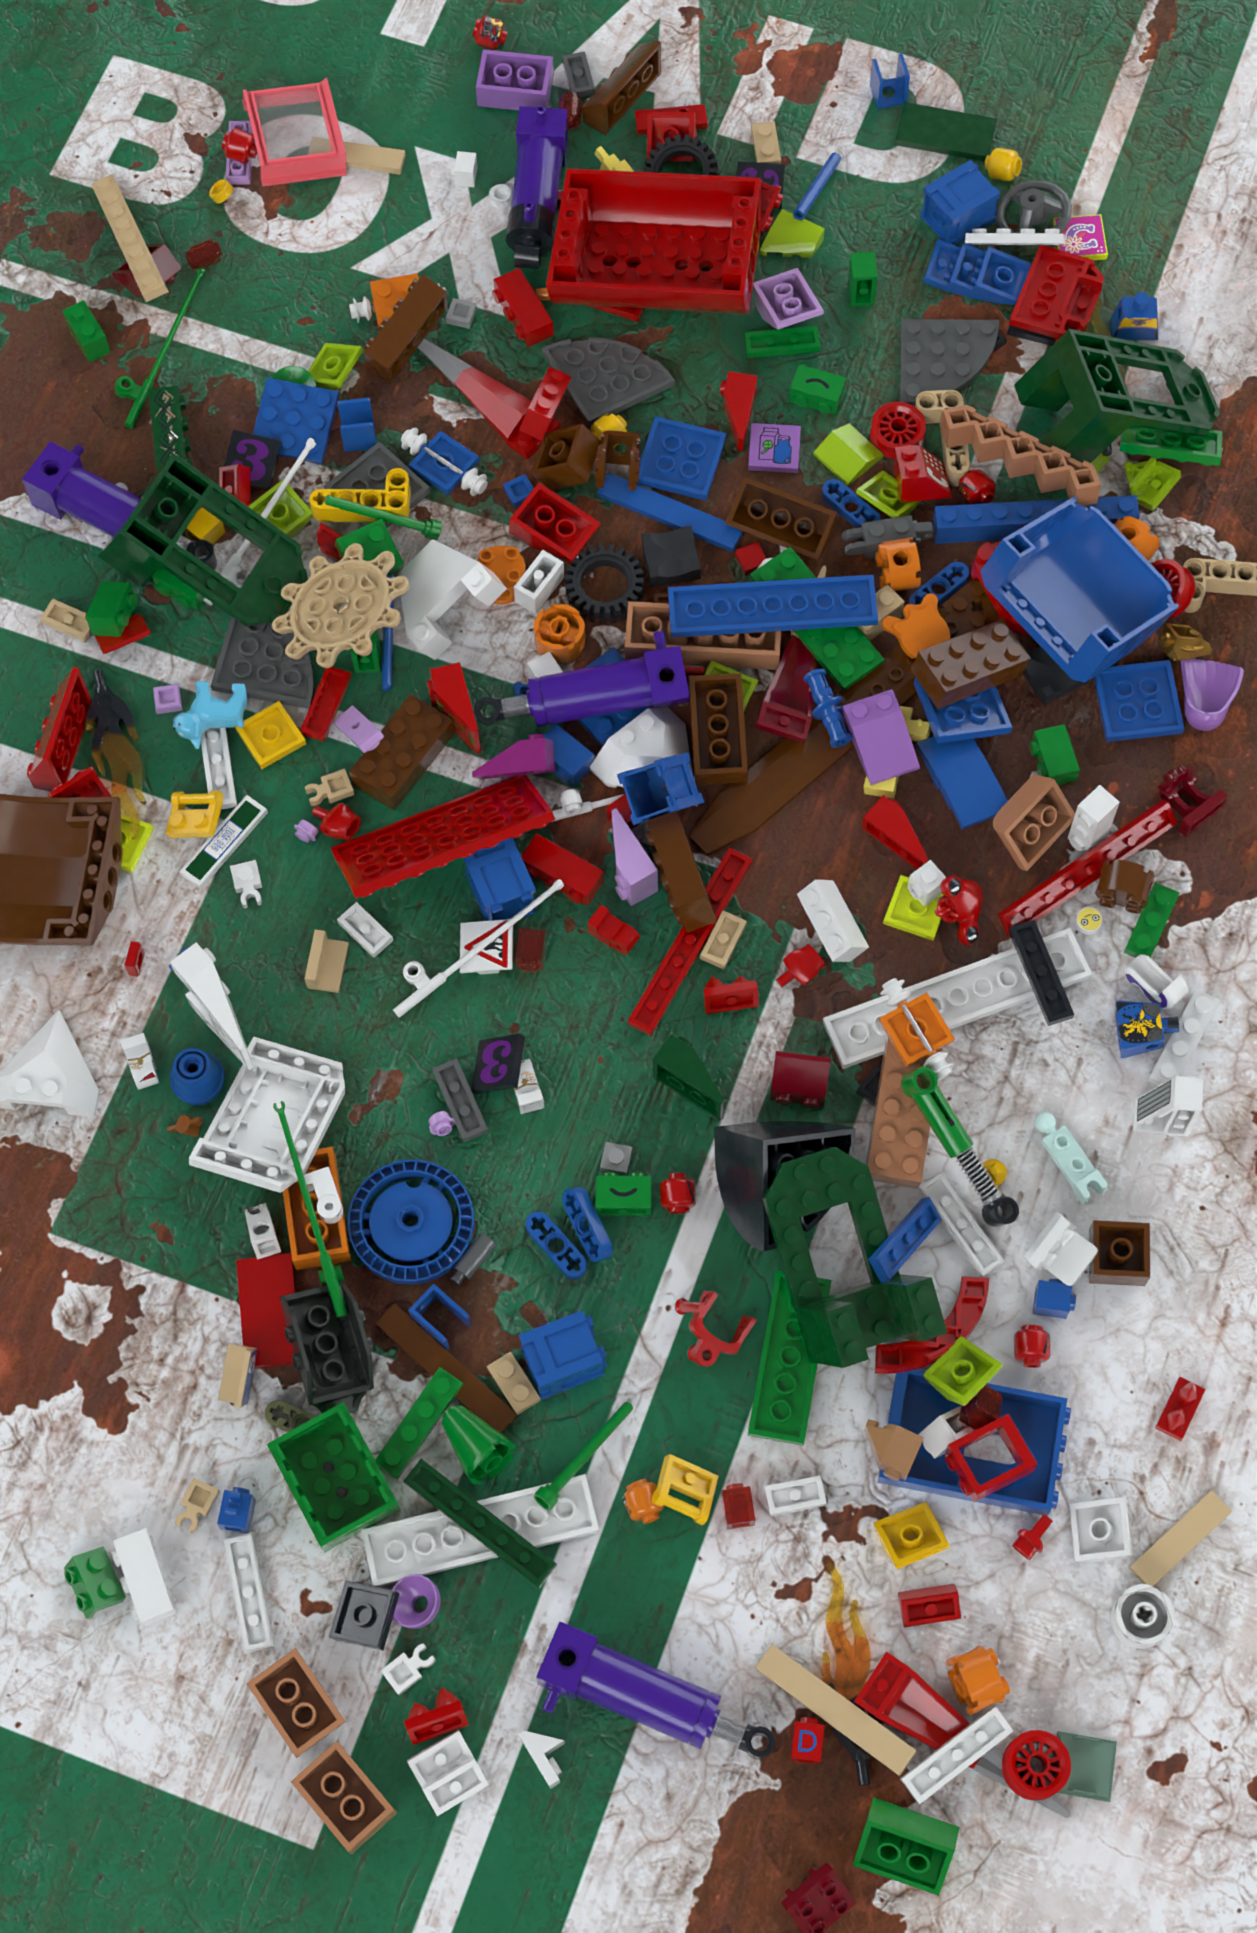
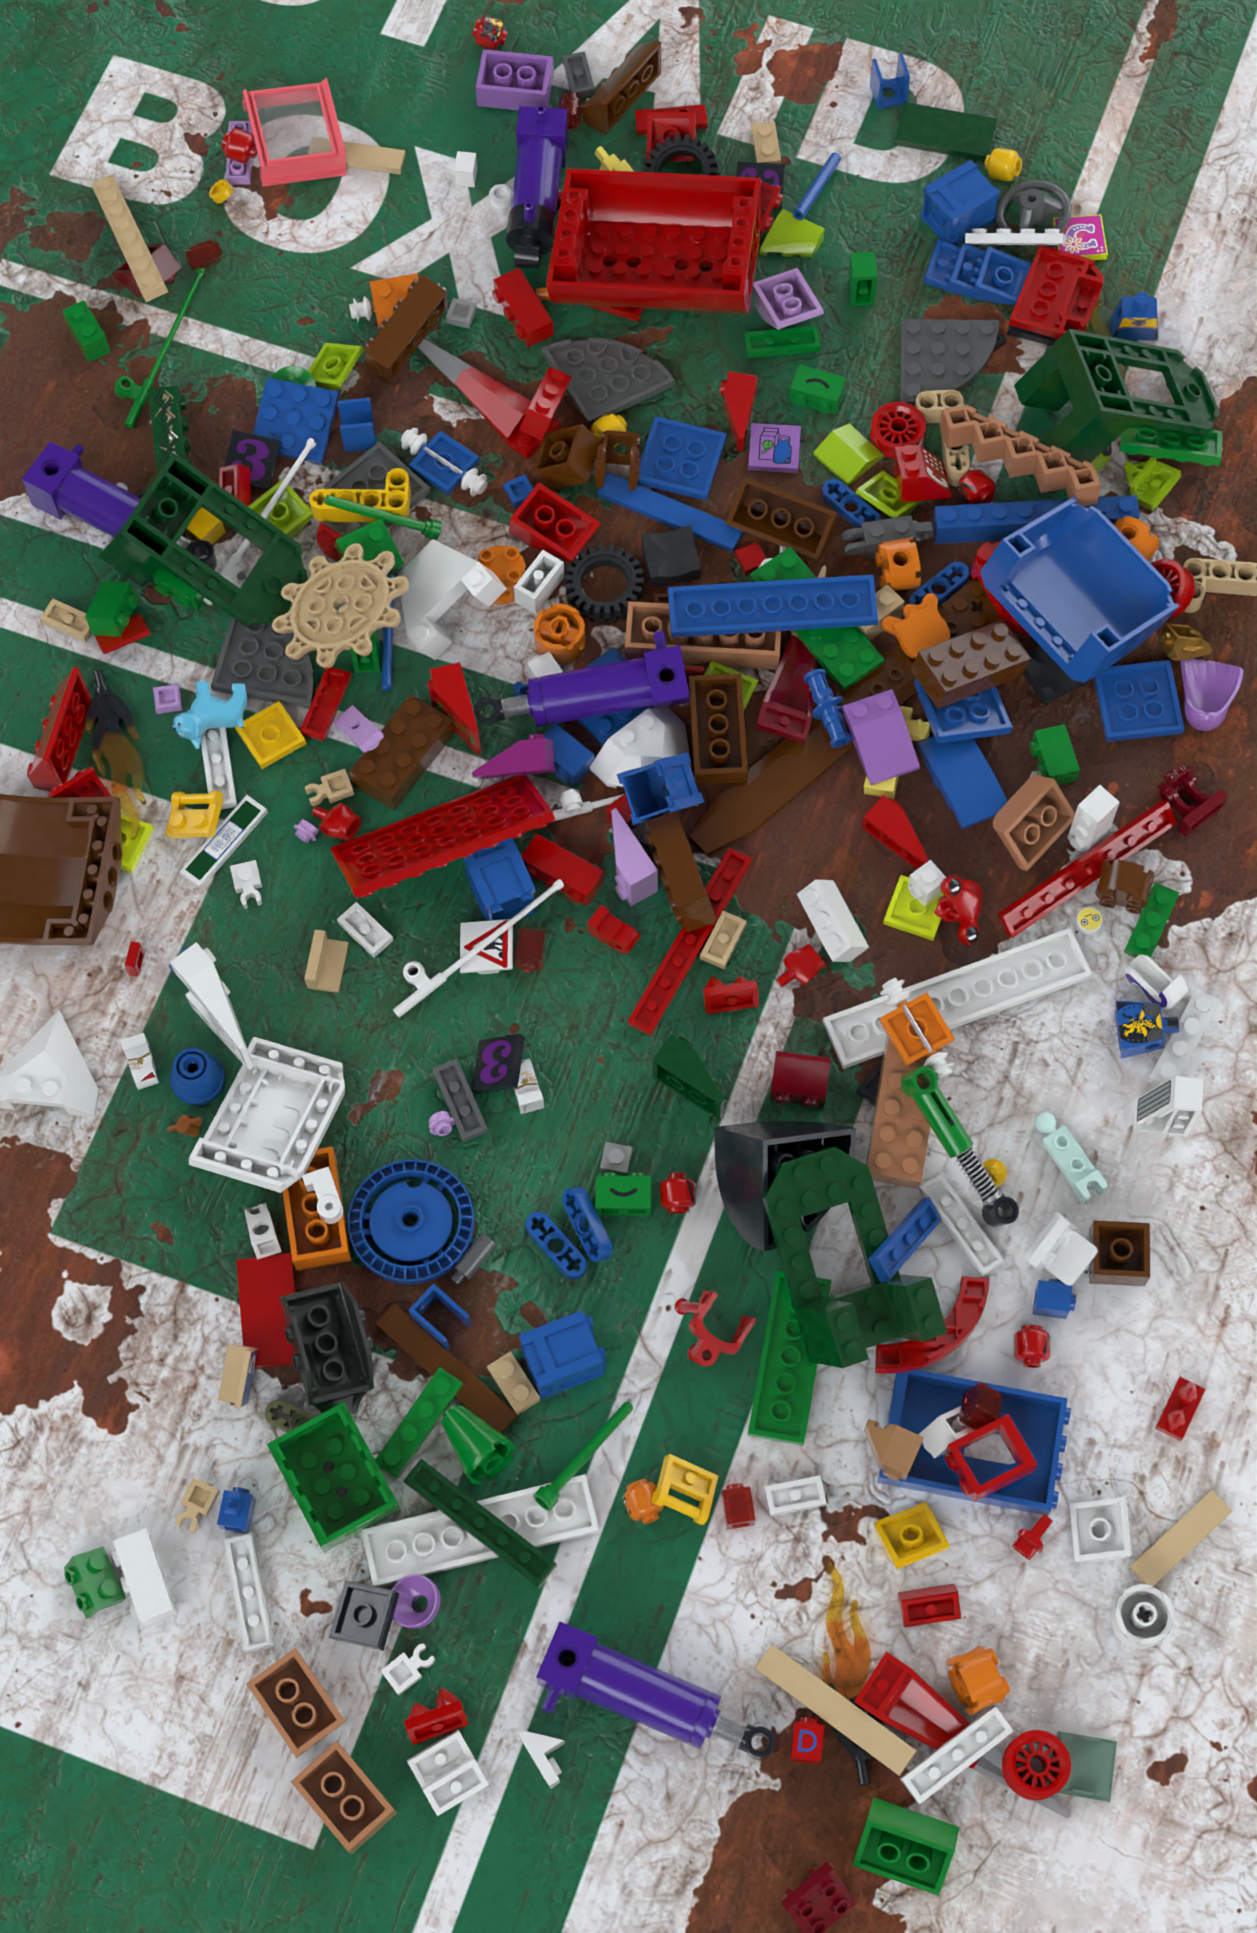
(330, 1274): green piece -> none
(962, 1371): lime slope -> none
(1041, 972): black plate -> none

